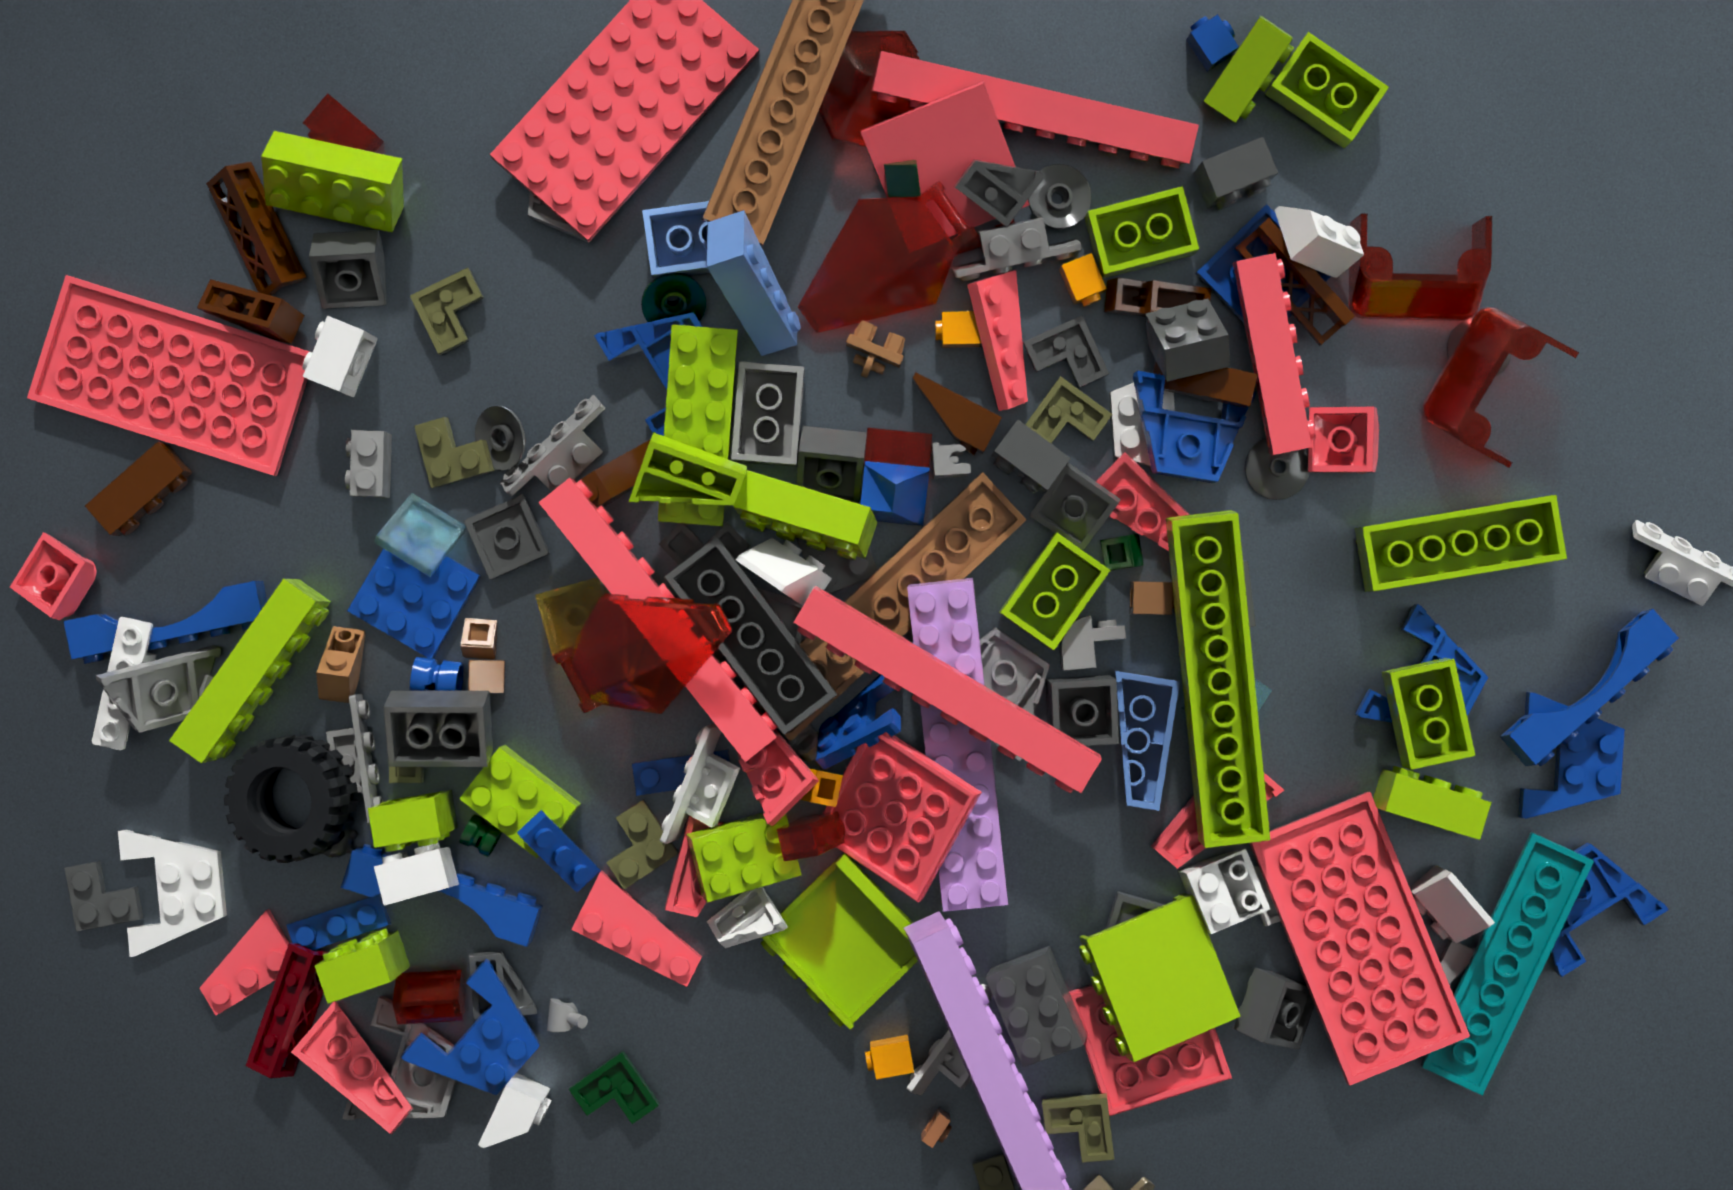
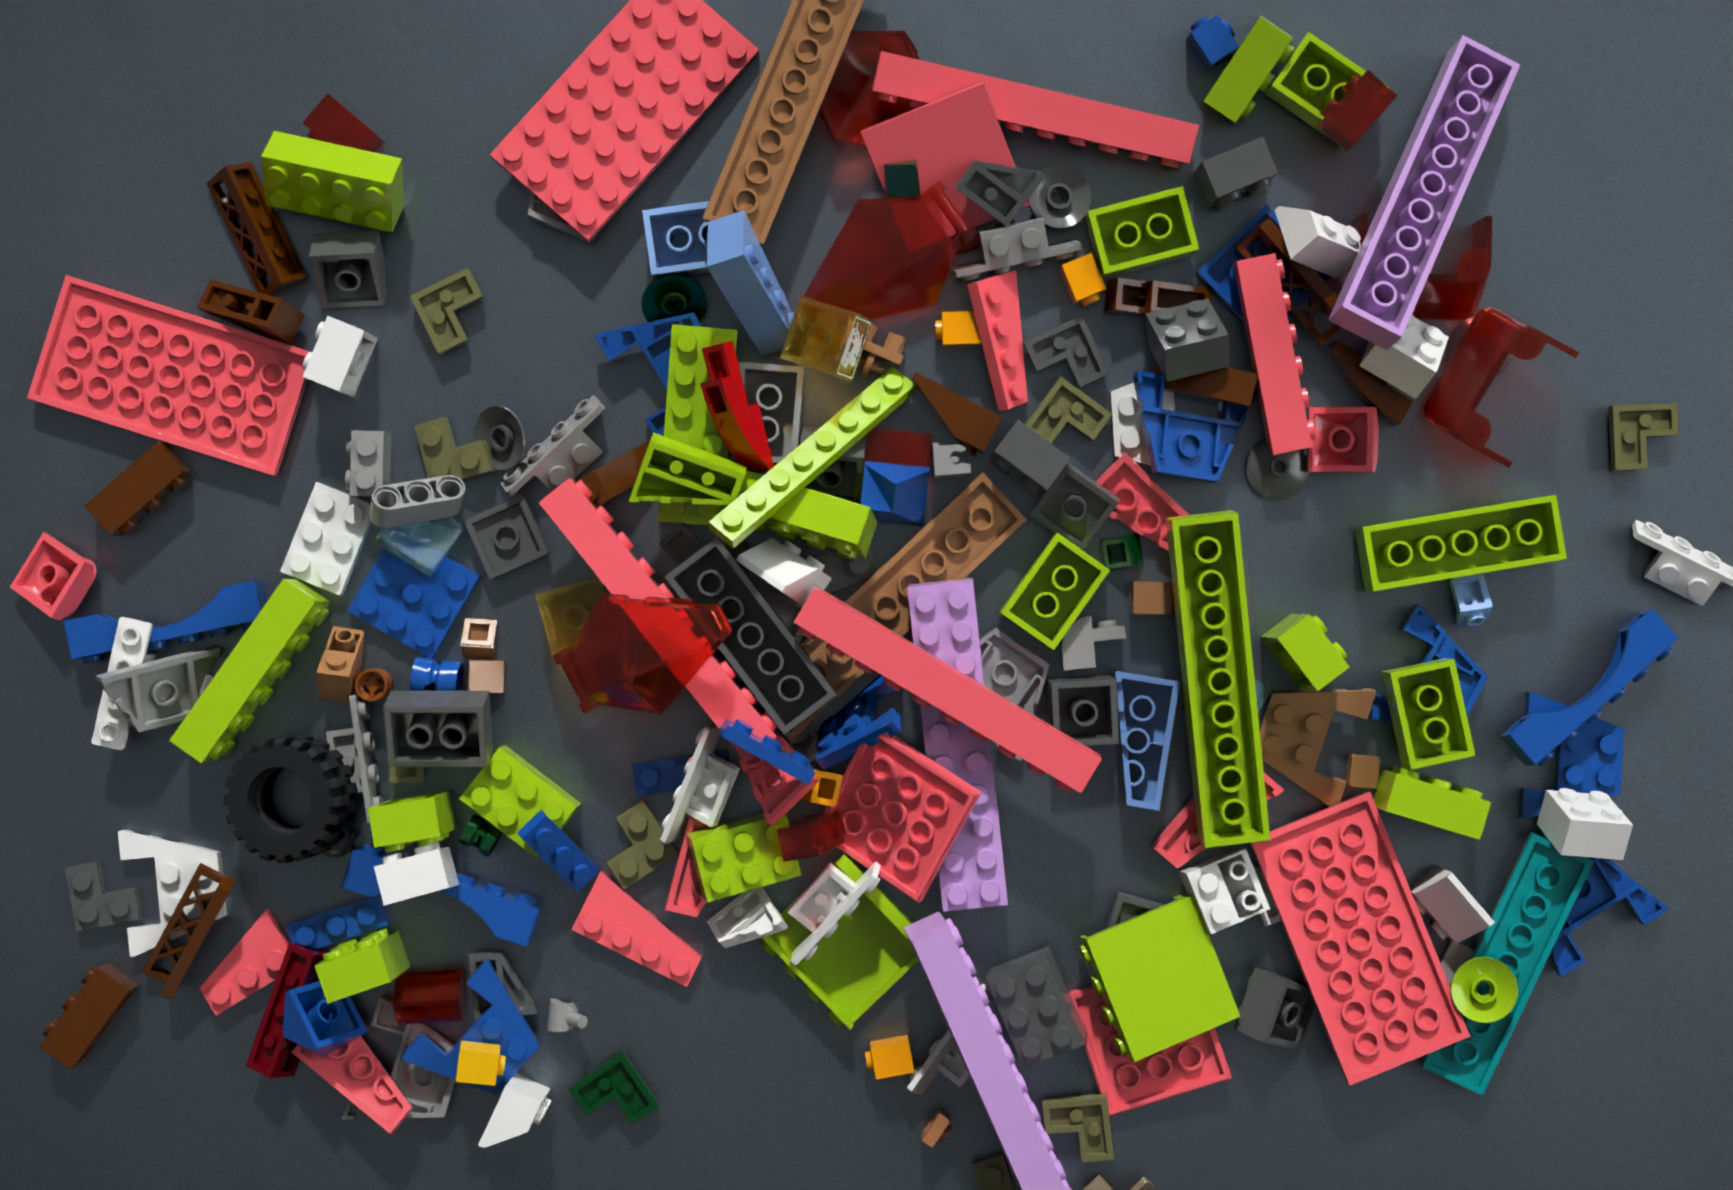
(88, 1015): none -> reddish brown brick
(194, 939): none -> reddish brown fence
(318, 1024): none -> blue slope
(328, 539): none -> white plate
(368, 685): none -> dark orange wheel
(402, 499): none -> light grey beam
(479, 1063): none -> yellow brick
(735, 420): none -> red slope
(767, 749): none -> blue plate
(811, 457): none -> plate
(825, 903): none -> white bracket
(826, 338): none -> clear yellow brick
(1296, 730): none -> medium nougat wing
(1306, 651): none -> lime brick
(1357, 110): none -> clear red brick
(1362, 771): none -> medium nougat slope
(1368, 387): none -> reddish brown slope
(1410, 360): none -> white brick
(1424, 193): none -> lavender brick
(1471, 599): none -> light blue bracket
(1498, 998): none -> lime dish
(1584, 824): none -> white brick
(1631, 427): none -> olive plate

